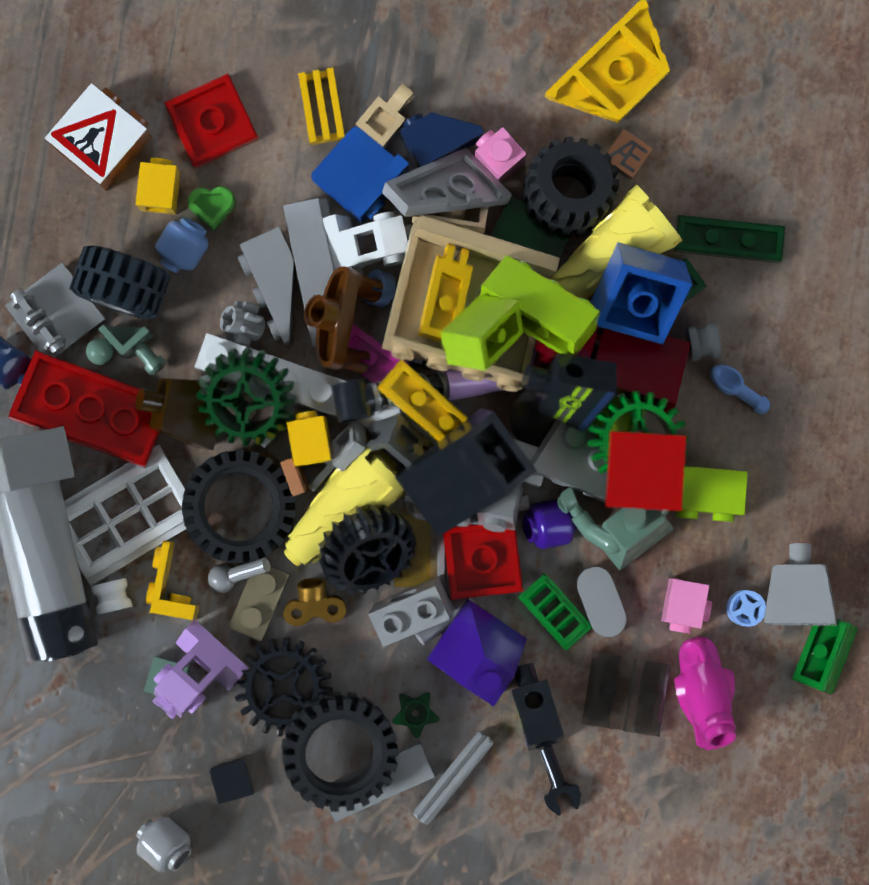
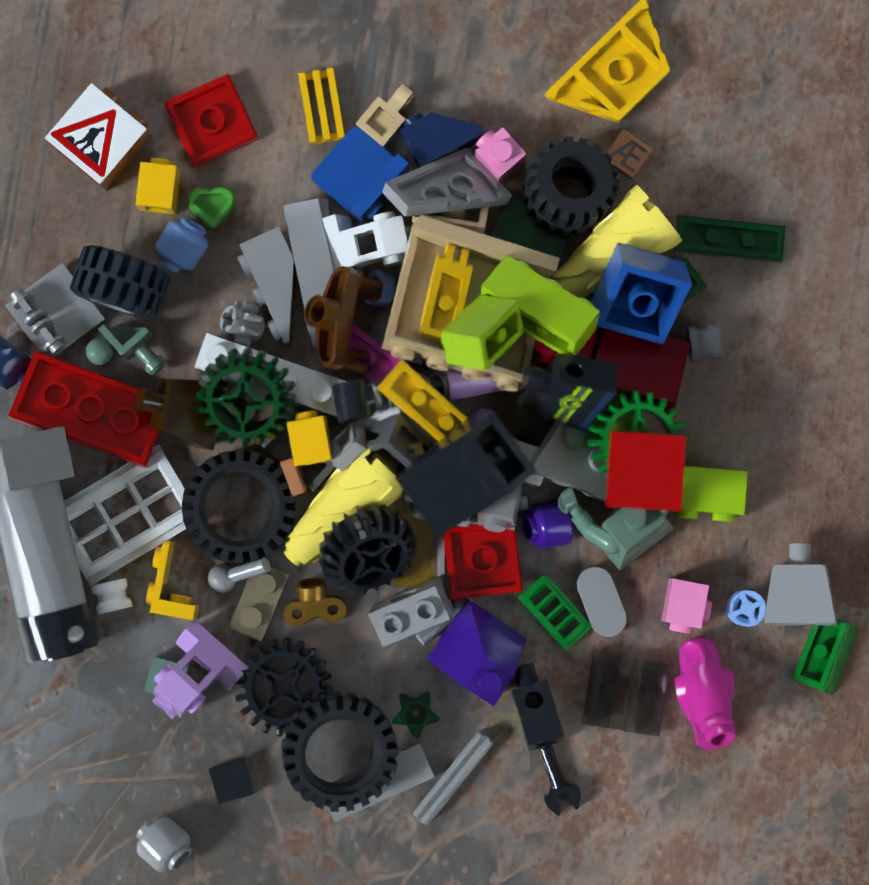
(732, 383): medium blue piece -> none

